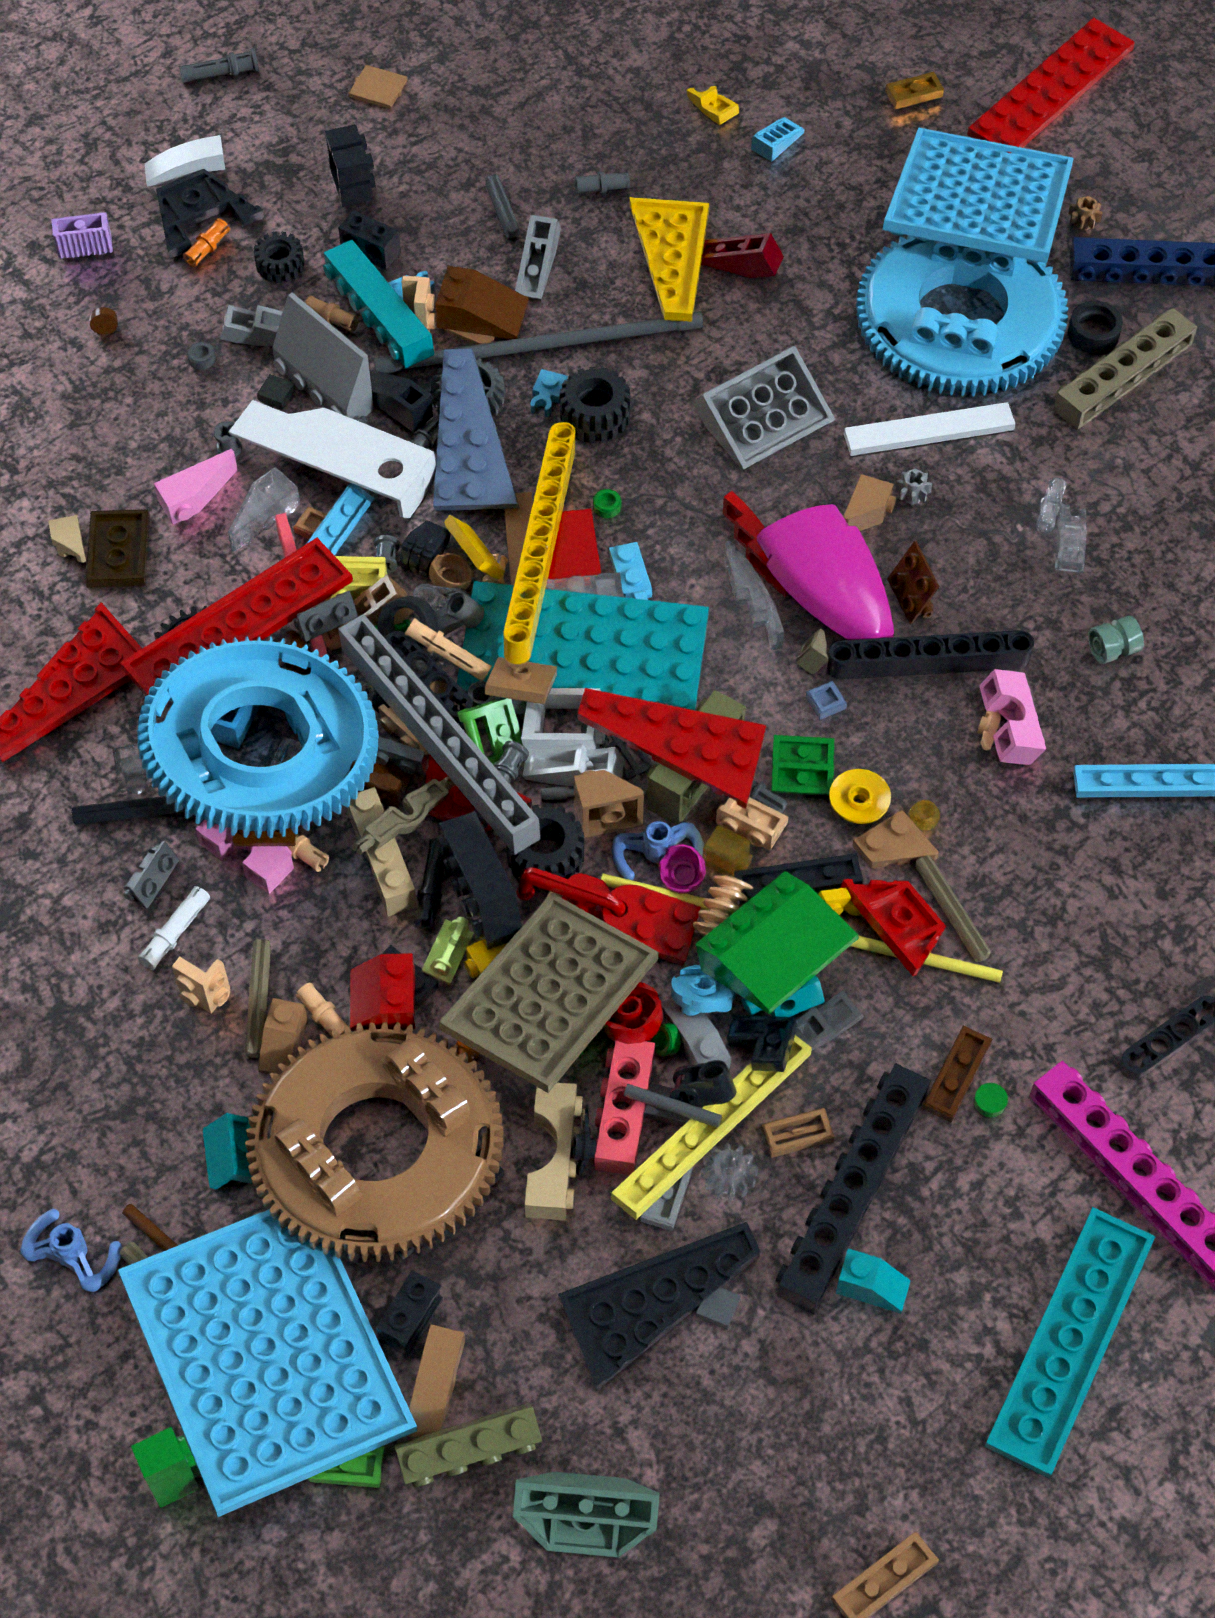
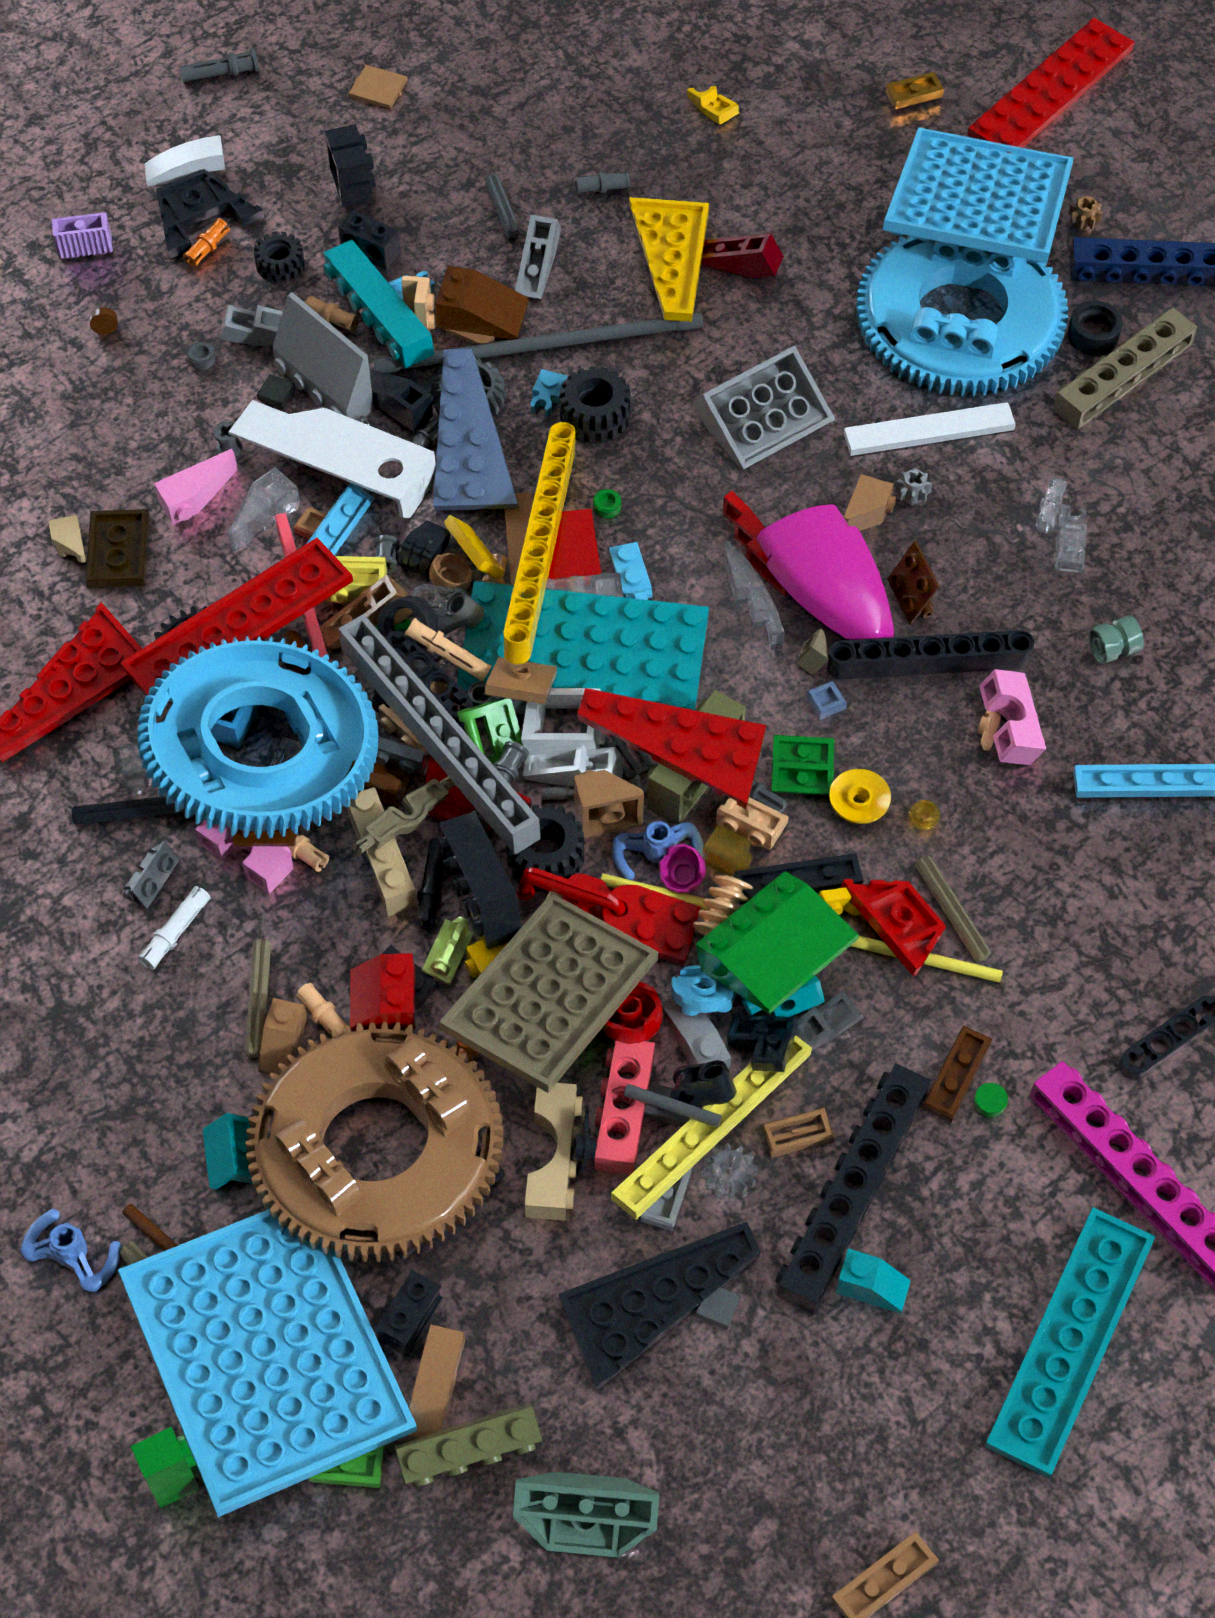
(200, 987): light nougat bracket -> none
(326, 616): dark grey hinge -> none
(667, 1040): green tile -> none
(773, 149): medium azure slope -> none
(894, 842): medium nougat wing -> none

